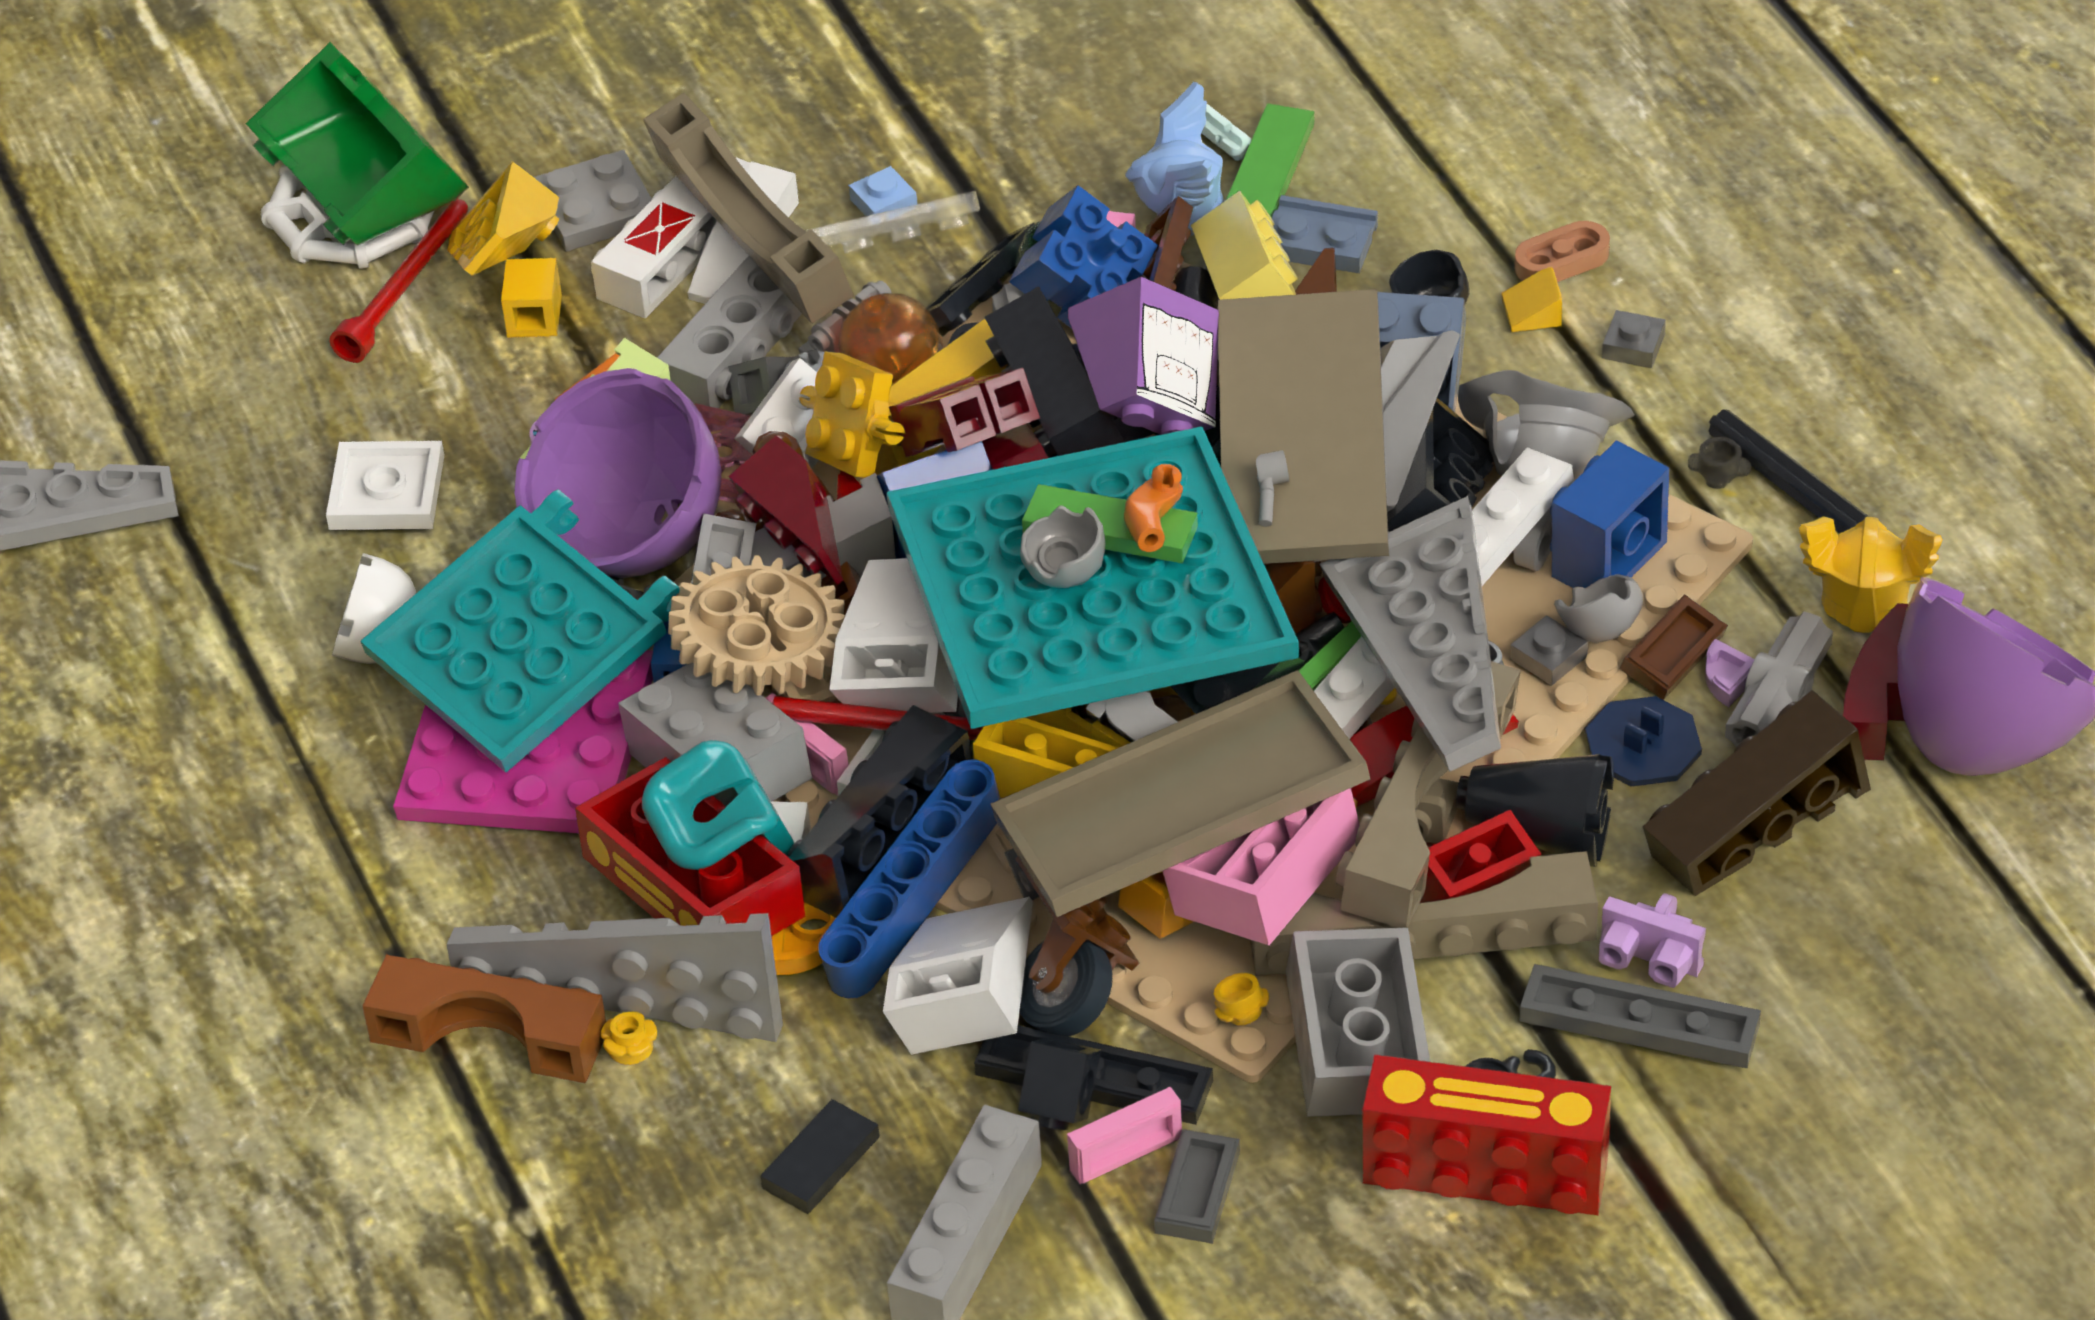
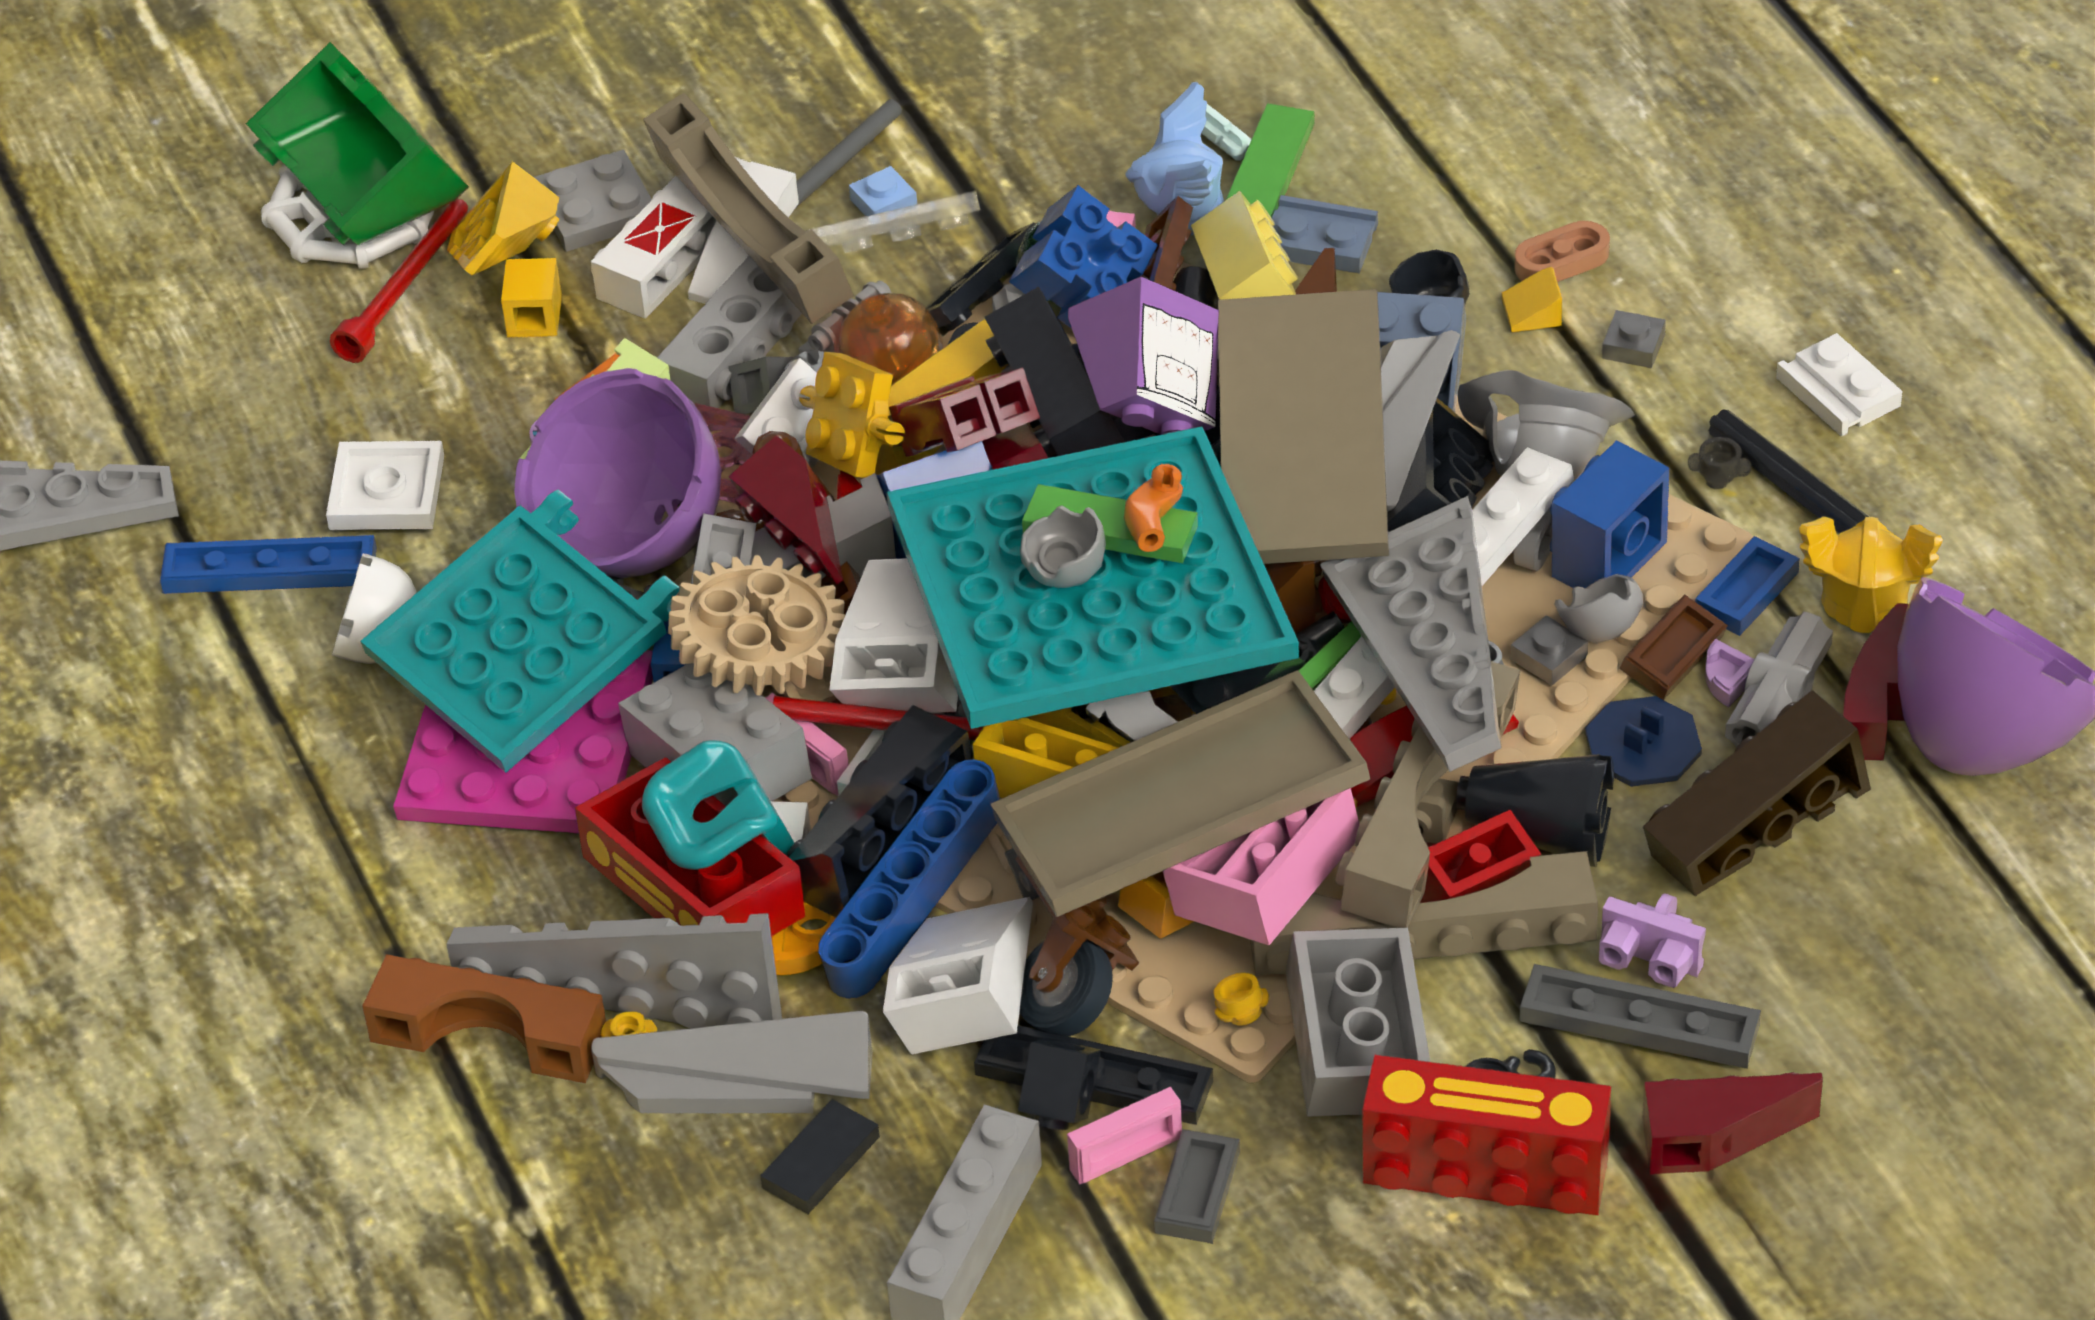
(263, 564): none -> blue tile
(741, 1065): none -> light grey wedge
(847, 149): none -> dark grey bar
(1270, 470): light grey hand -> none
(1715, 1120): none -> dark red slope
(1748, 584): none -> blue tile
(1839, 384): none -> white plate

